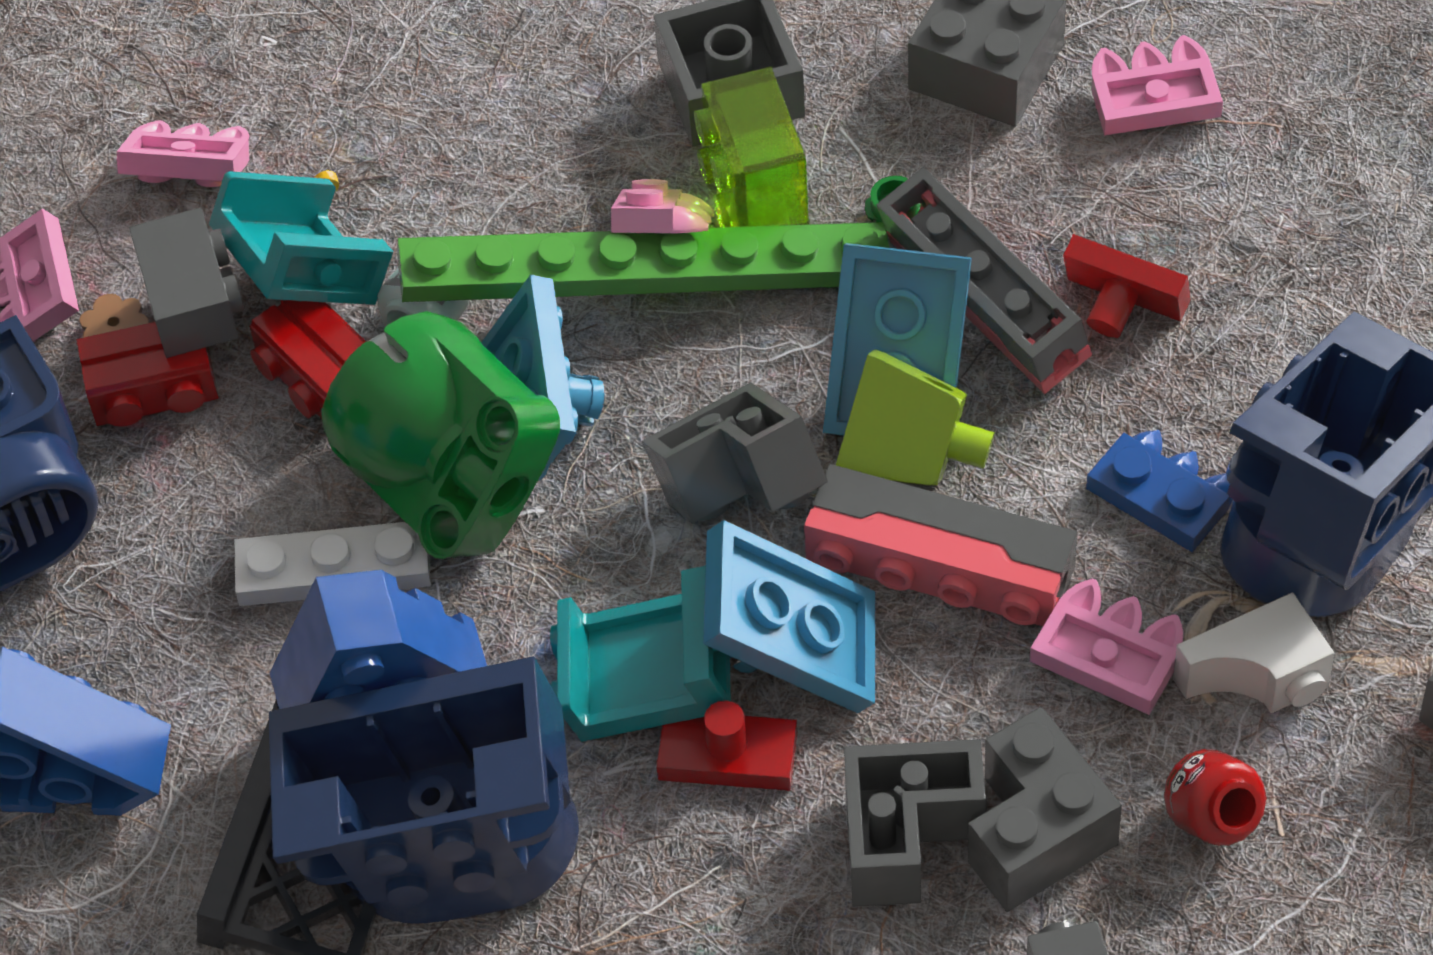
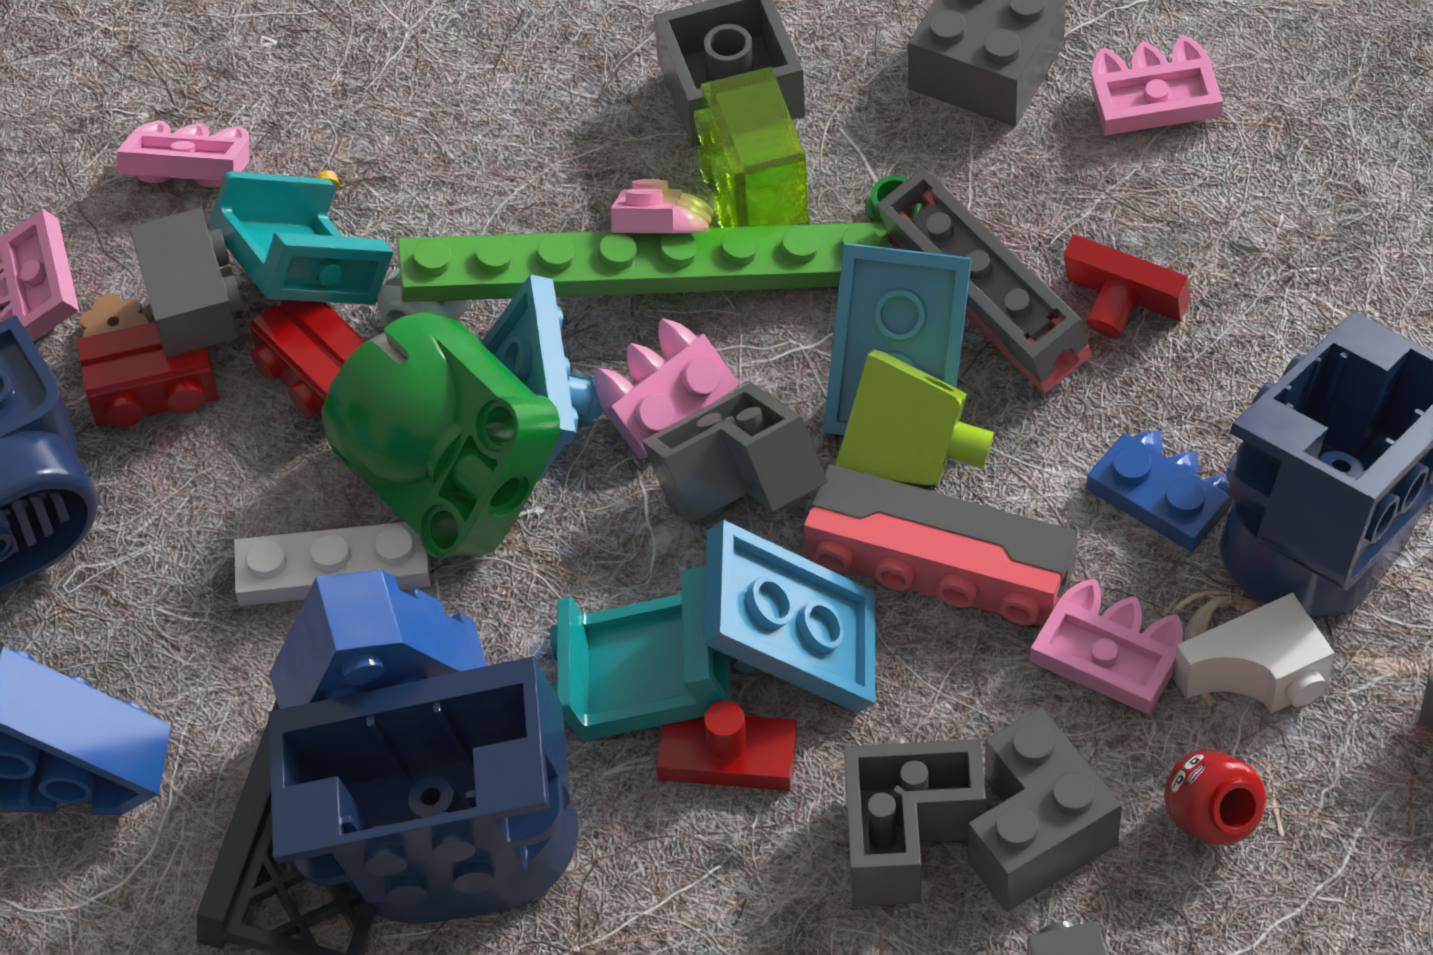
(663, 388): none -> bright pink plate

